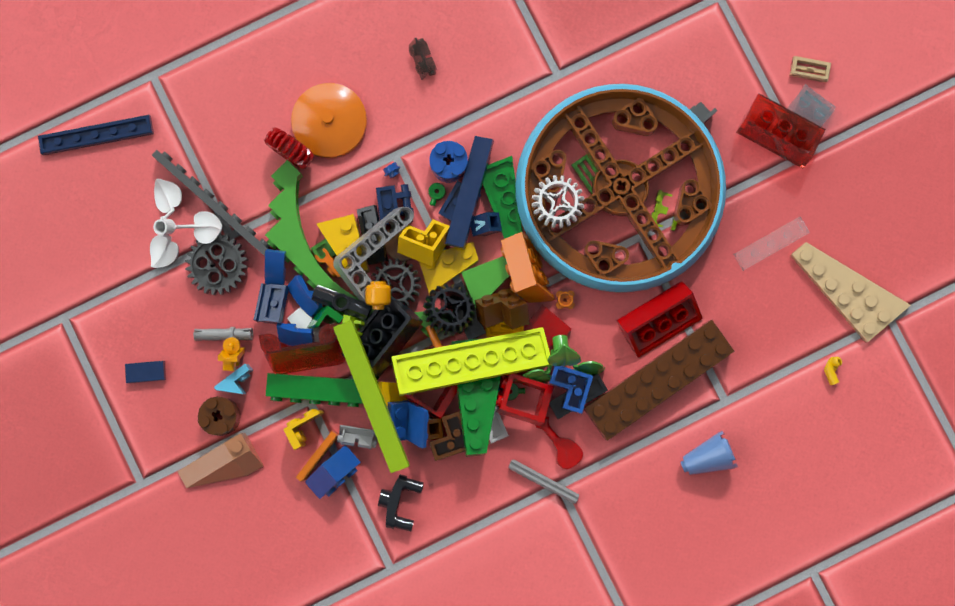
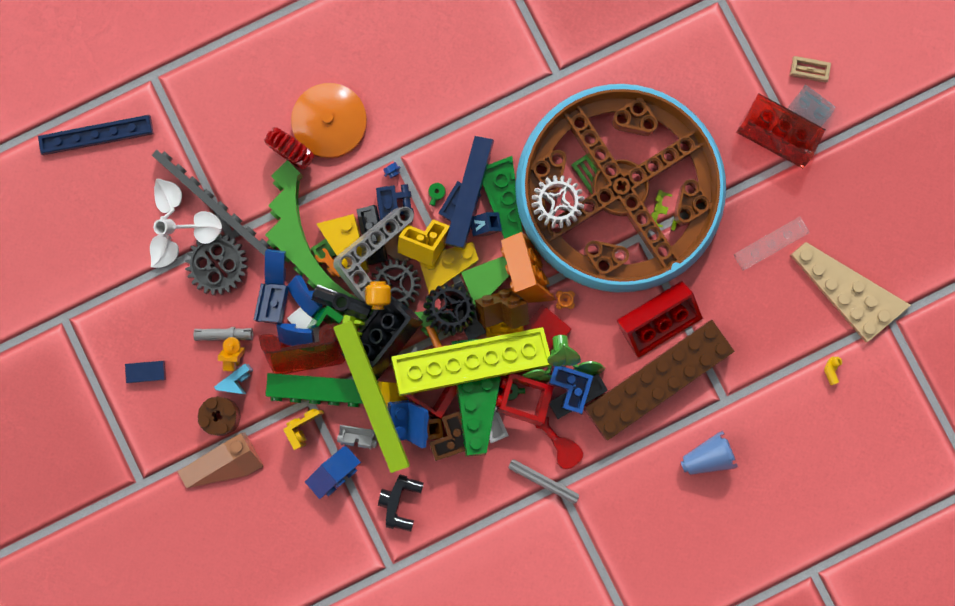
(317, 456): orange tile -> none
(418, 50): clear smoke hinge -> none
(443, 152): blue brick -> none
(702, 112): dark grey panel -> none

